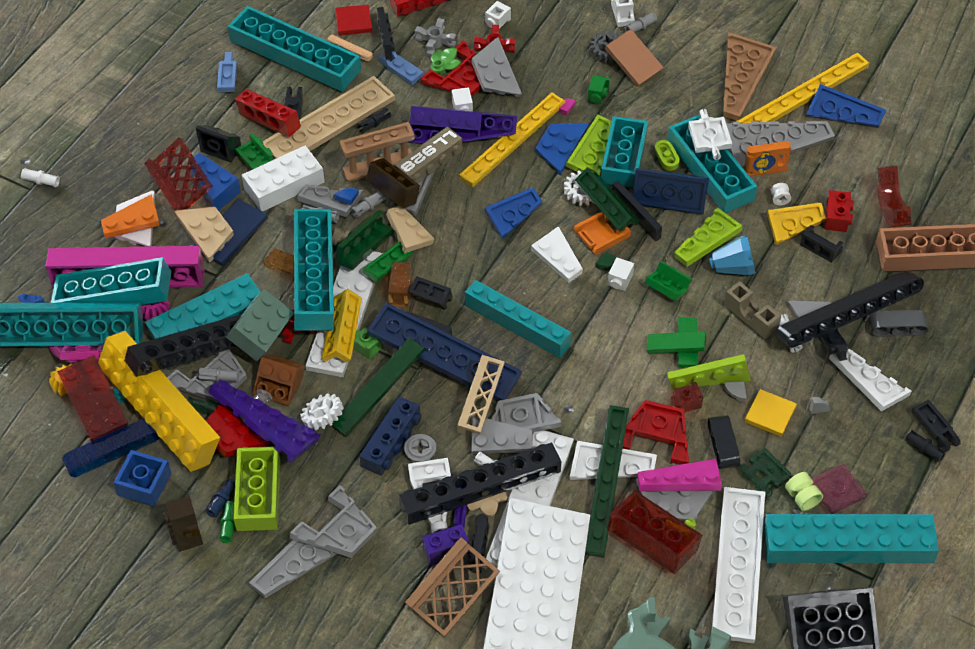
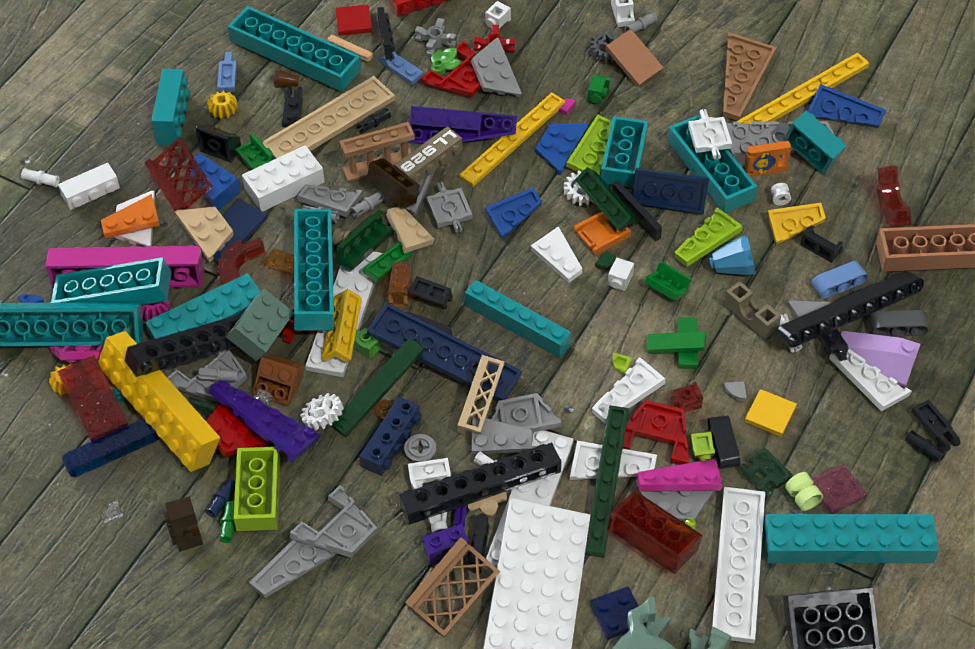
(88, 186): none -> white brick
(113, 512): none -> clear tile
(142, 478): blue brick -> none
(170, 106): none -> teal brick
(222, 105): none -> yellow gear
(236, 256): none -> clear red arch
(268, 112): red brick -> none
(285, 79): none -> reddish brown cone
(347, 195): blue tile -> none
(381, 405): none -> clear orange plate
(449, 207): none -> light grey plate
(462, 99): white brick -> none
(613, 611): none -> clear blue plate
(621, 363): none -> lime tile
(631, 389): none -> white wing
(668, 159): lime plate -> none
(702, 446): none -> lime bracket
(712, 373): lime wing -> none
(815, 142): none -> teal brick
(818, 405): light grey tile -> none
(838, 211): red brick -> none
(839, 279): none -> medium blue beam
(889, 354): none -> lavender wedge

